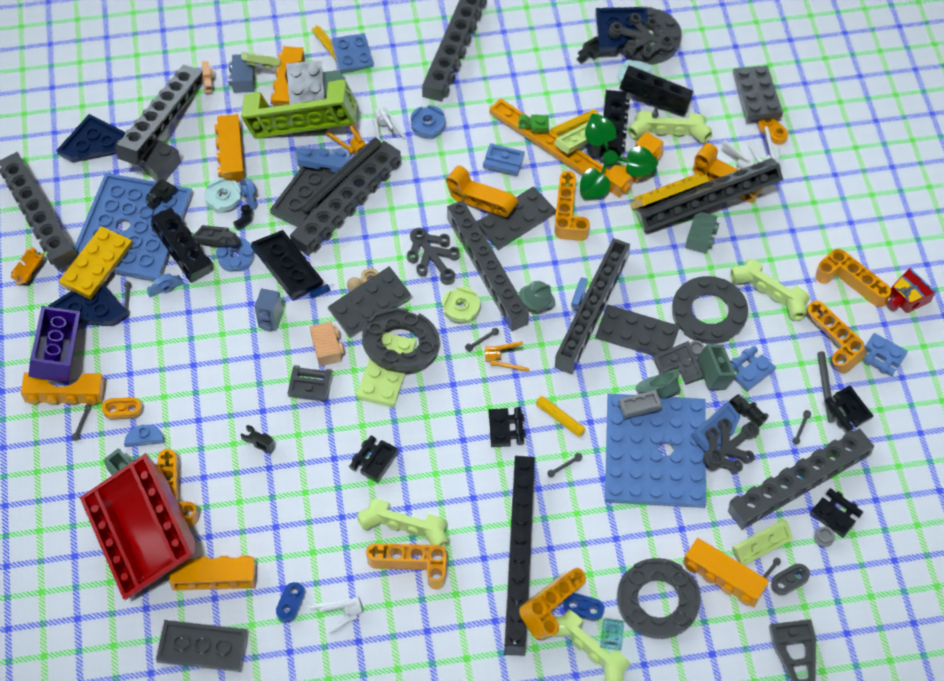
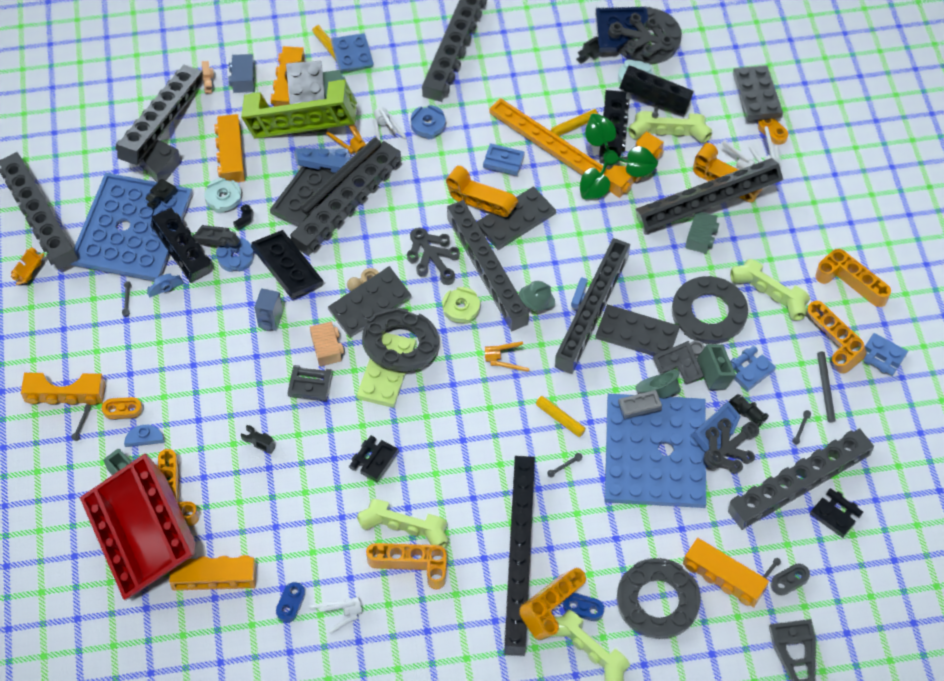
(54, 344): dark purple brick -> none
(90, 140): dark blue plate -> none
(95, 262): yellow plate -> none
(101, 309): dark blue plate -> none
(202, 645): dark grey plate -> none
(247, 190): medium blue plate -> none
(253, 59): yellowish green plate -> none
(321, 290): blue piece -> none
(469, 347): dark grey hinge -> none
(499, 427): black plate -> none
(537, 123): bright green plate -> none
(566, 225): light orange beam -> none
(572, 140): yellowish green plate -> none
(612, 634): clear light blue plate -> none
(668, 190): yellow plate -> none
(763, 542): yellowish green plate -> none
(824, 536): light grey plate -> none
(853, 407): black plate -> none
(910, 292): red torso -> none

